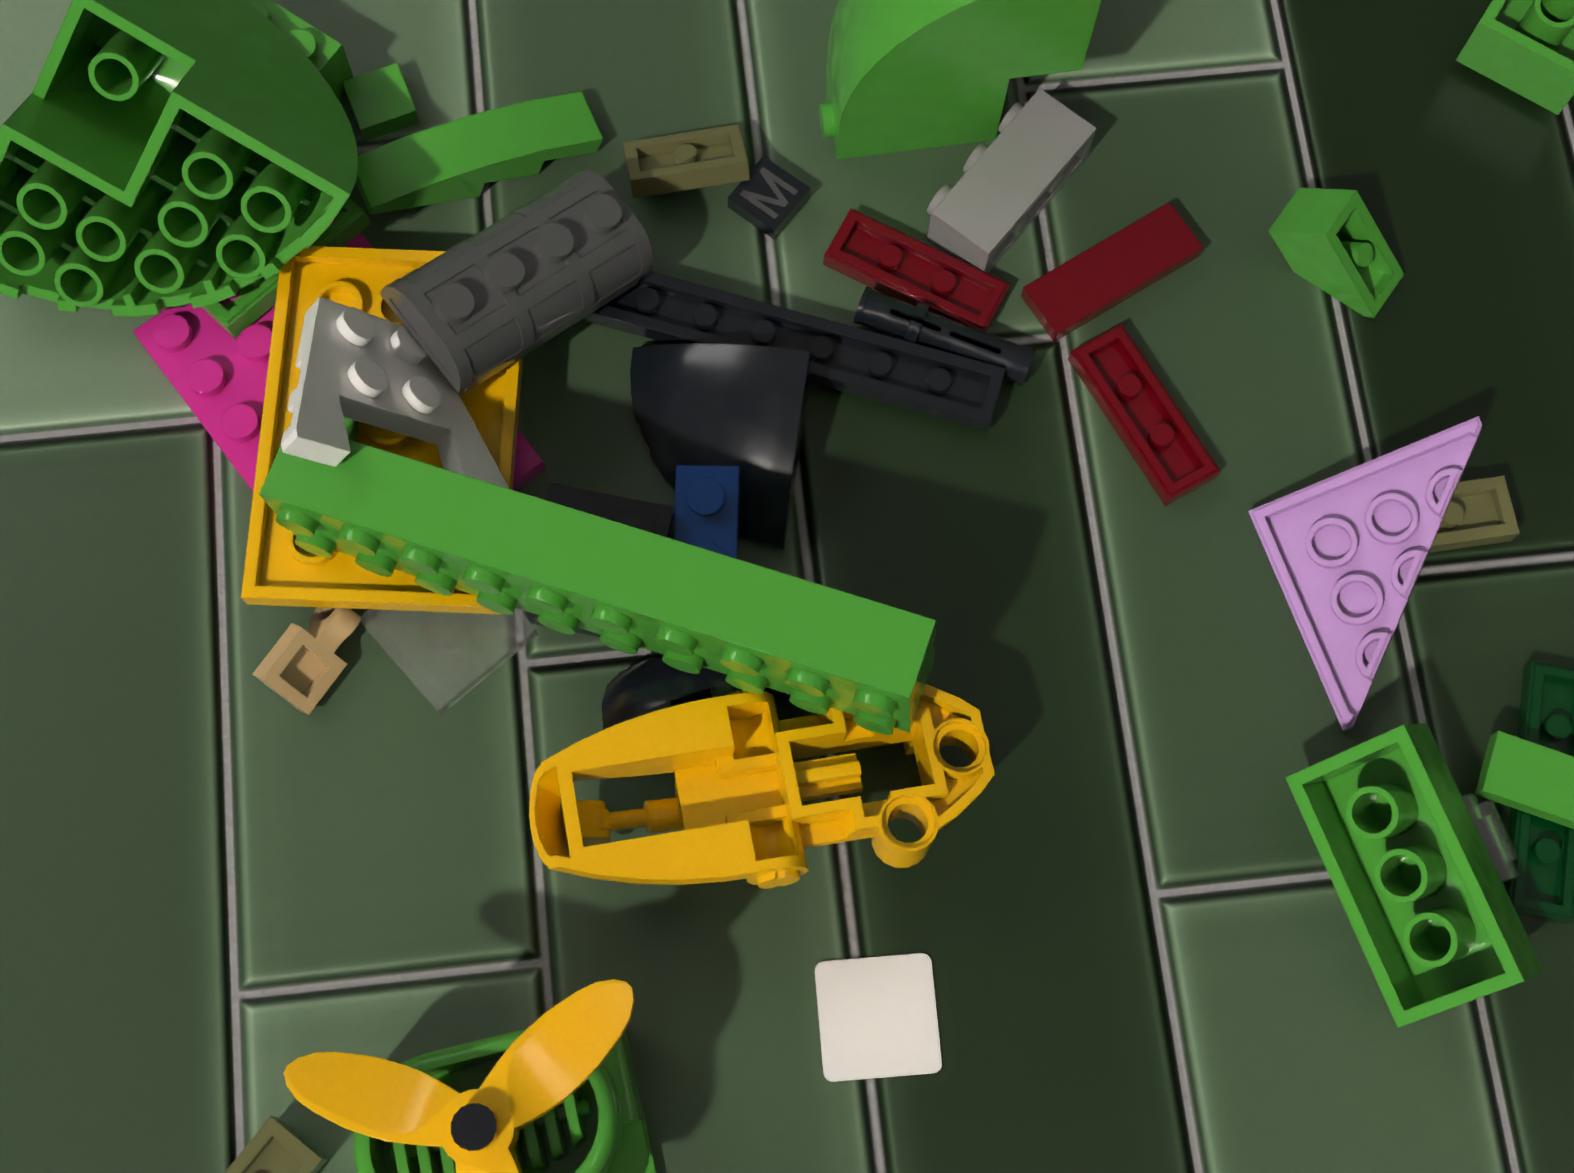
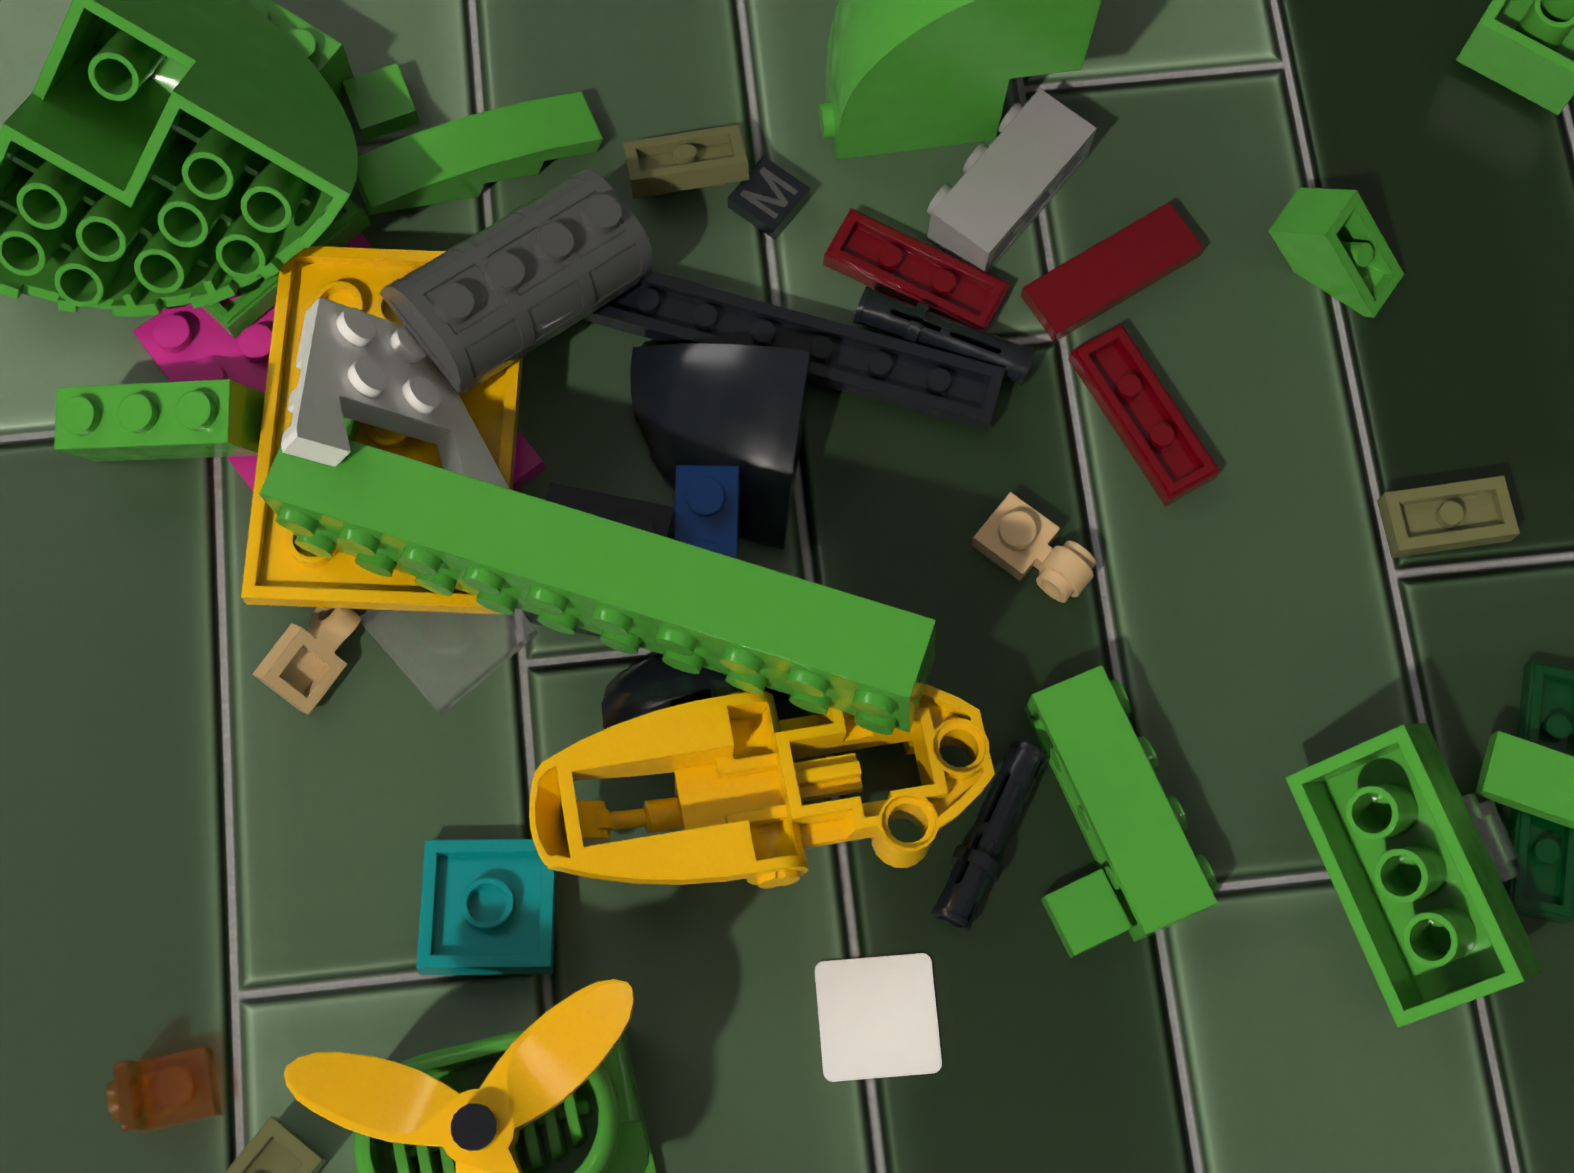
(158, 420): none -> bright green brick
(164, 1091): none -> clear orange bracket
(486, 909): none -> teal plate
(980, 856): none -> black pin
(1021, 538): none -> tan plate
(1086, 913): none -> bright green tile
(1120, 803): none -> bright green brick
(1355, 551): lavender tile -> none

